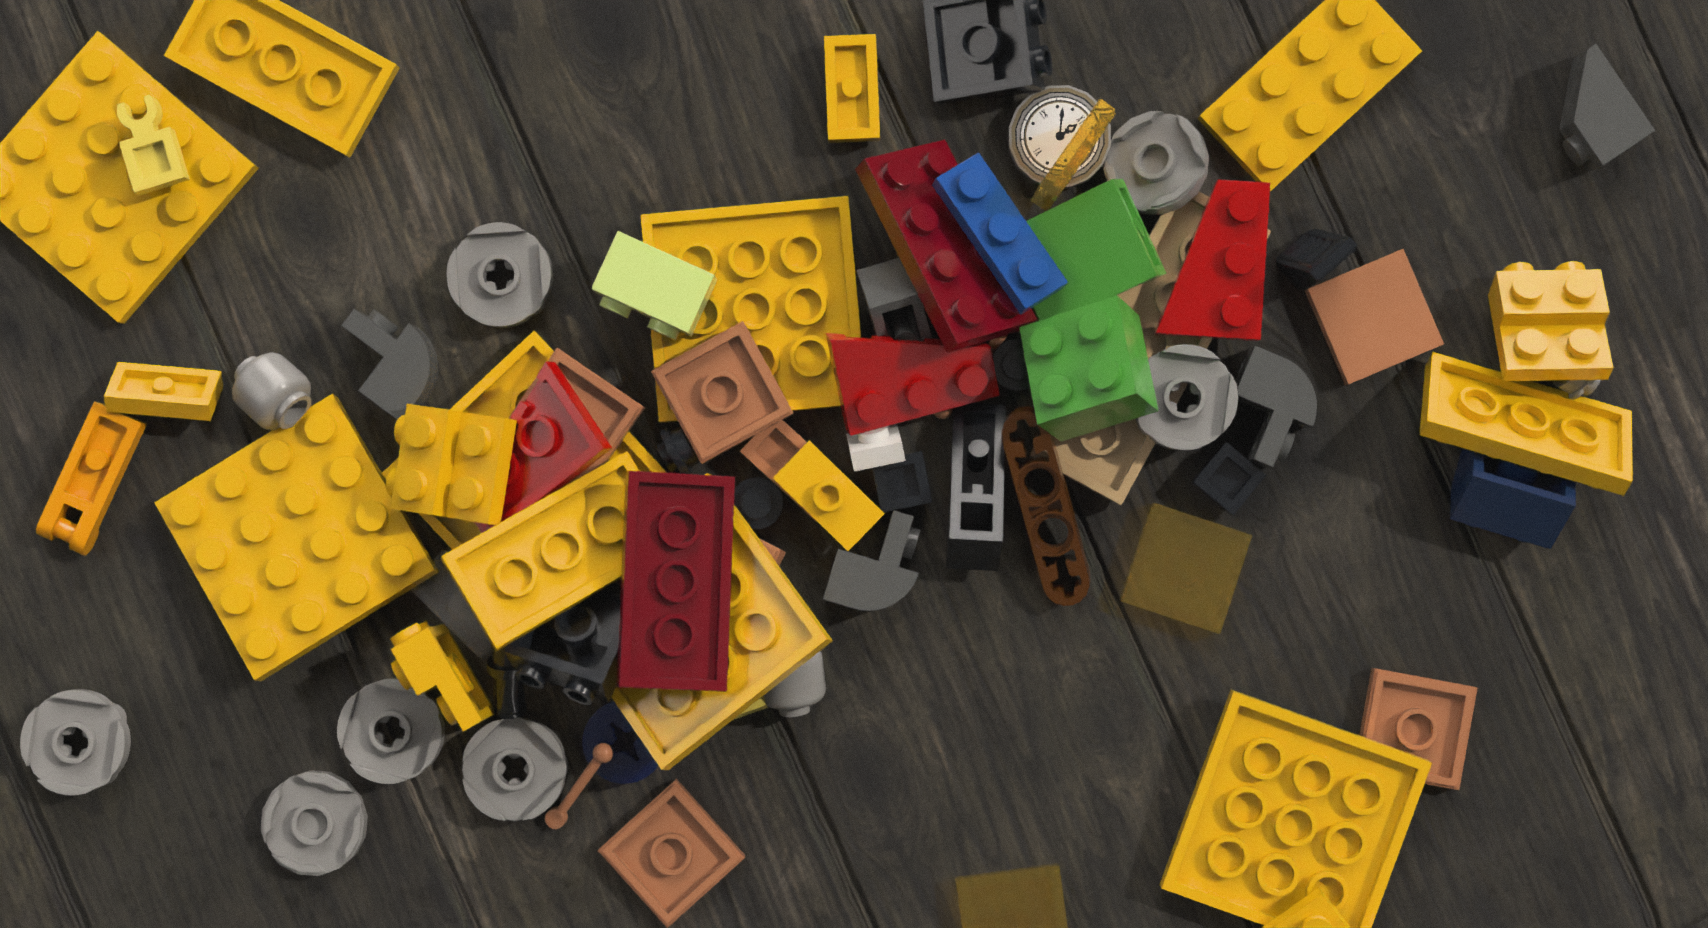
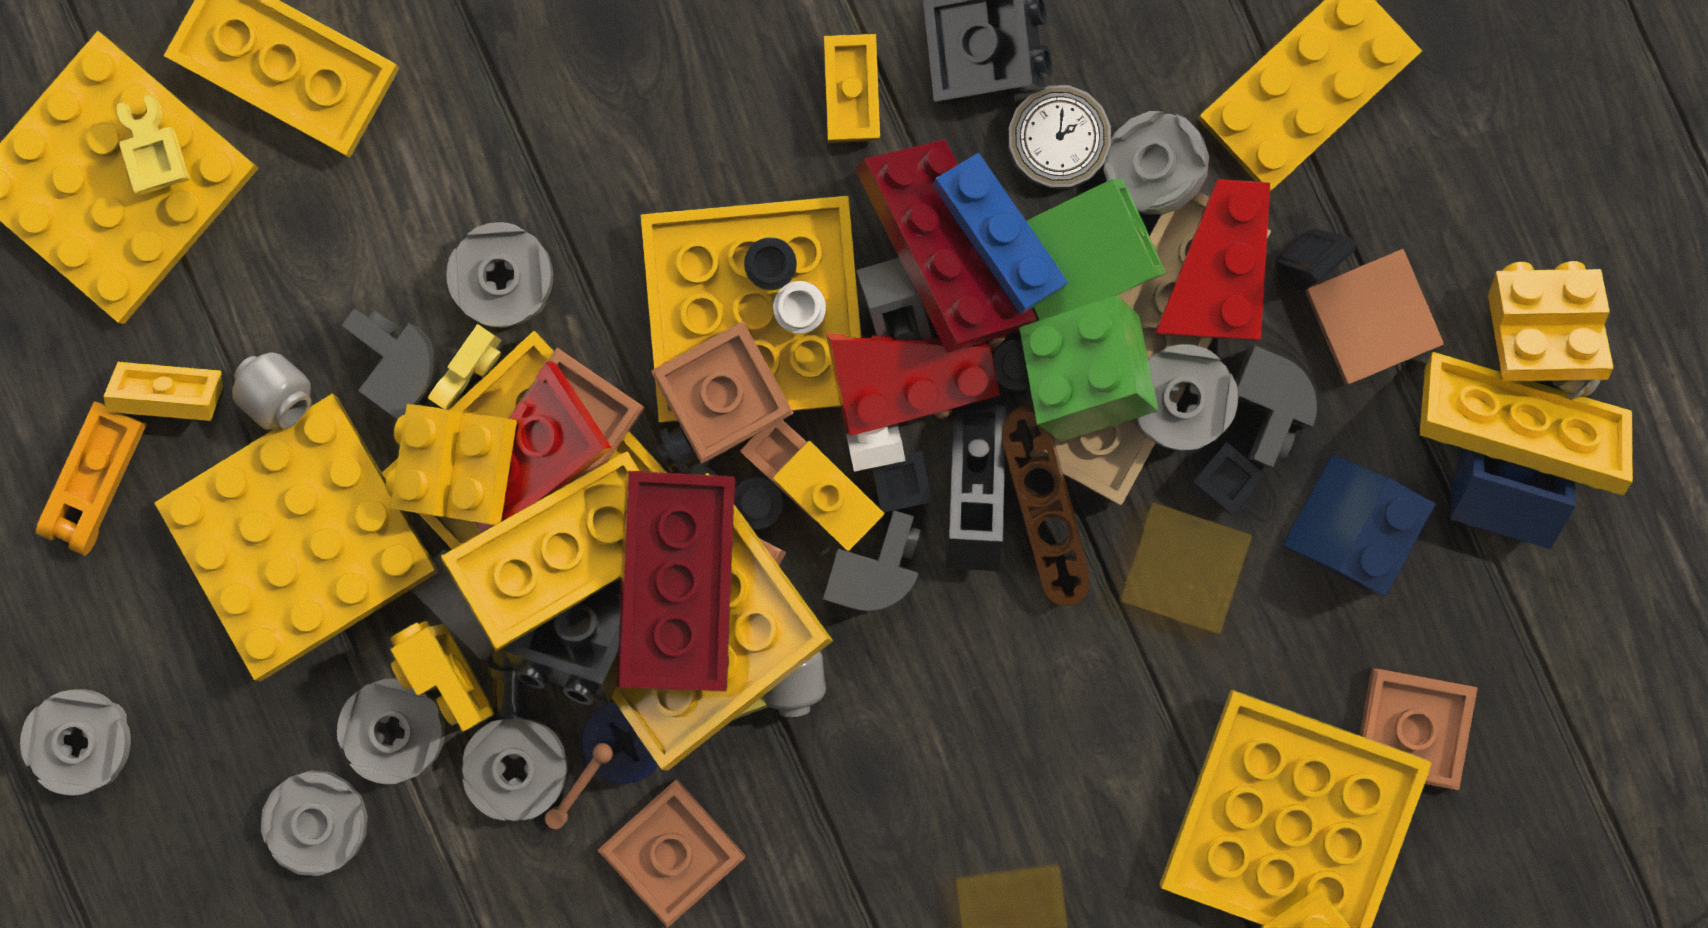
(474, 358): none -> light yellow plate
(653, 285): yellowish green brick -> none
(770, 263): none -> black plate
(799, 307): none -> white plate
(1073, 155): clear yellow tile -> none
(1358, 525): none -> dark blue slope
(1599, 113): dark grey slope -> none

